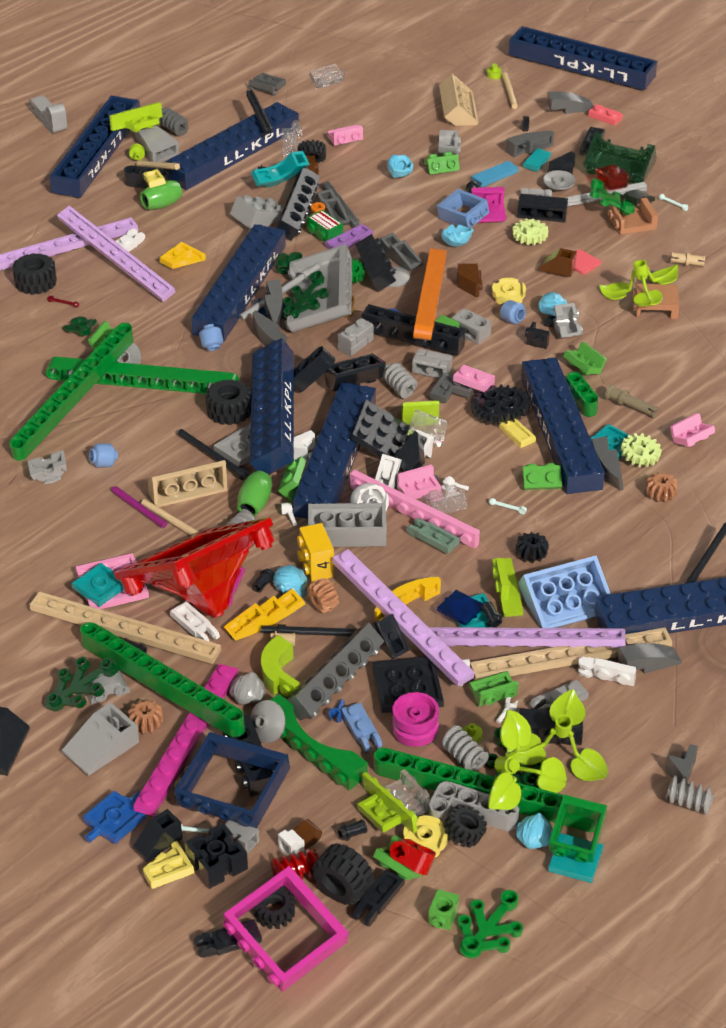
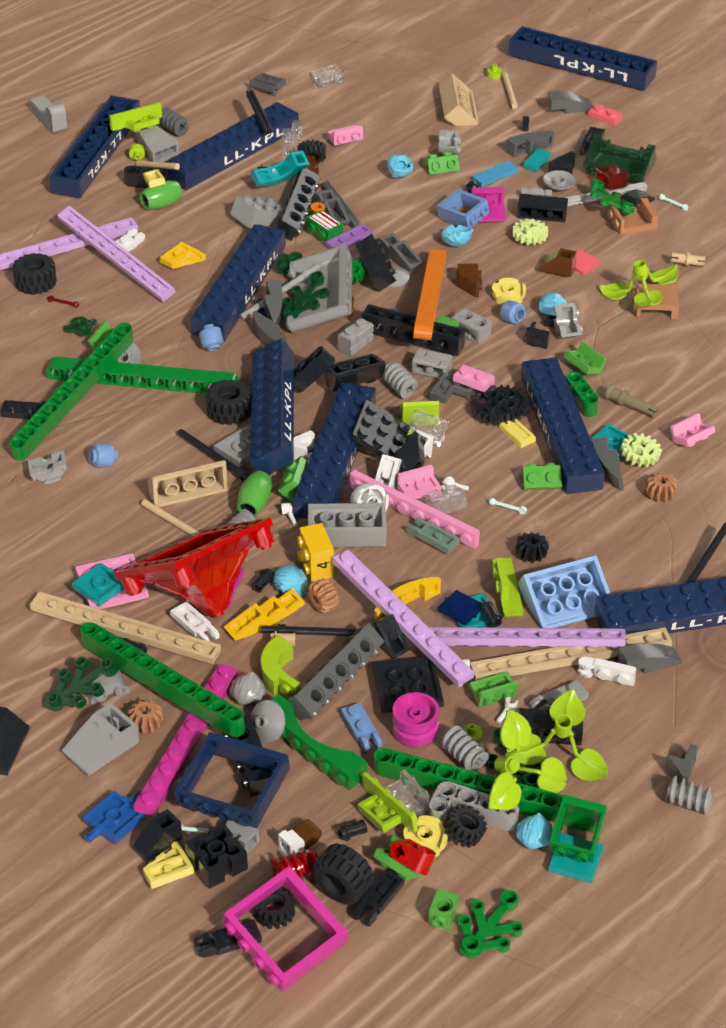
(20, 409): none -> black hinge
(138, 506): magenta bar -> none
(337, 711): blue hand -> none

